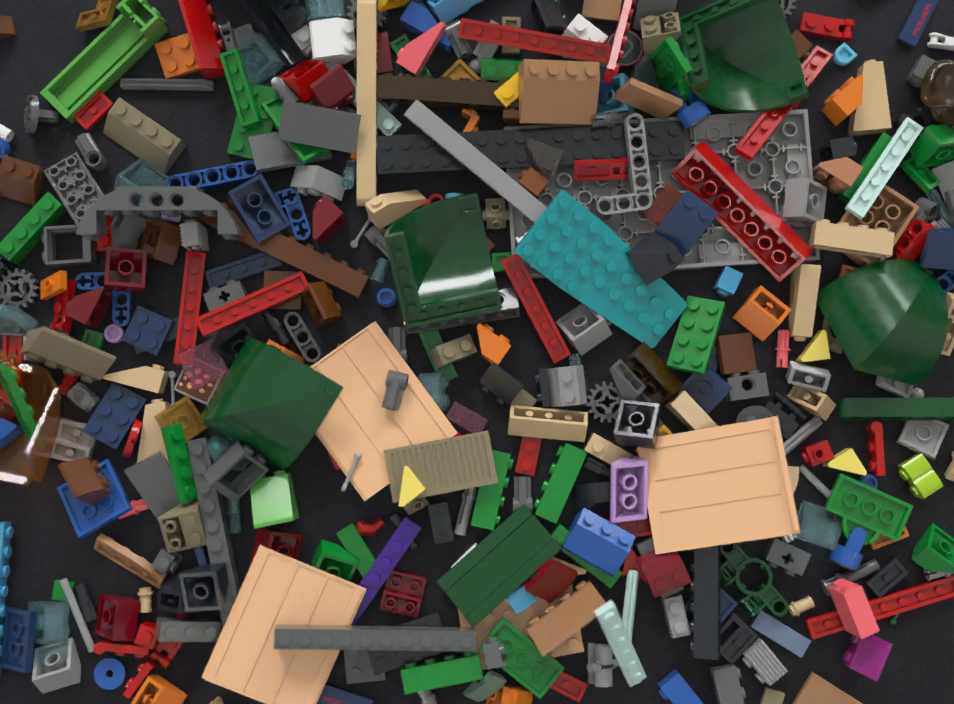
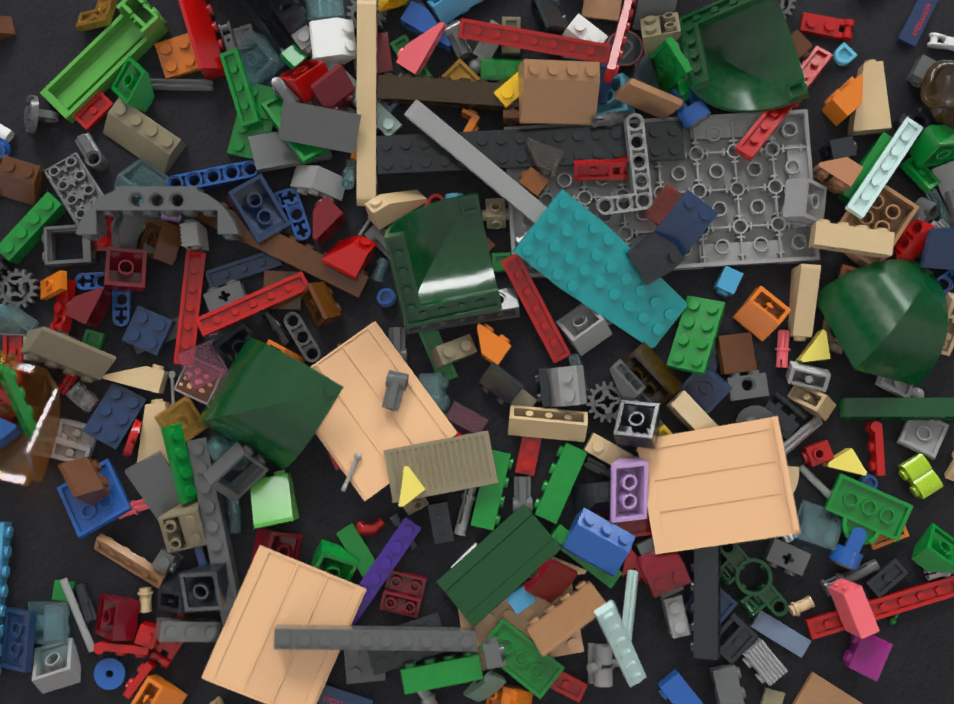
(114, 333): lavender tile -> none
(134, 85): none -> green slope
(293, 56): none -> tile
(350, 255): none -> red slope
(742, 211): red slope -> none

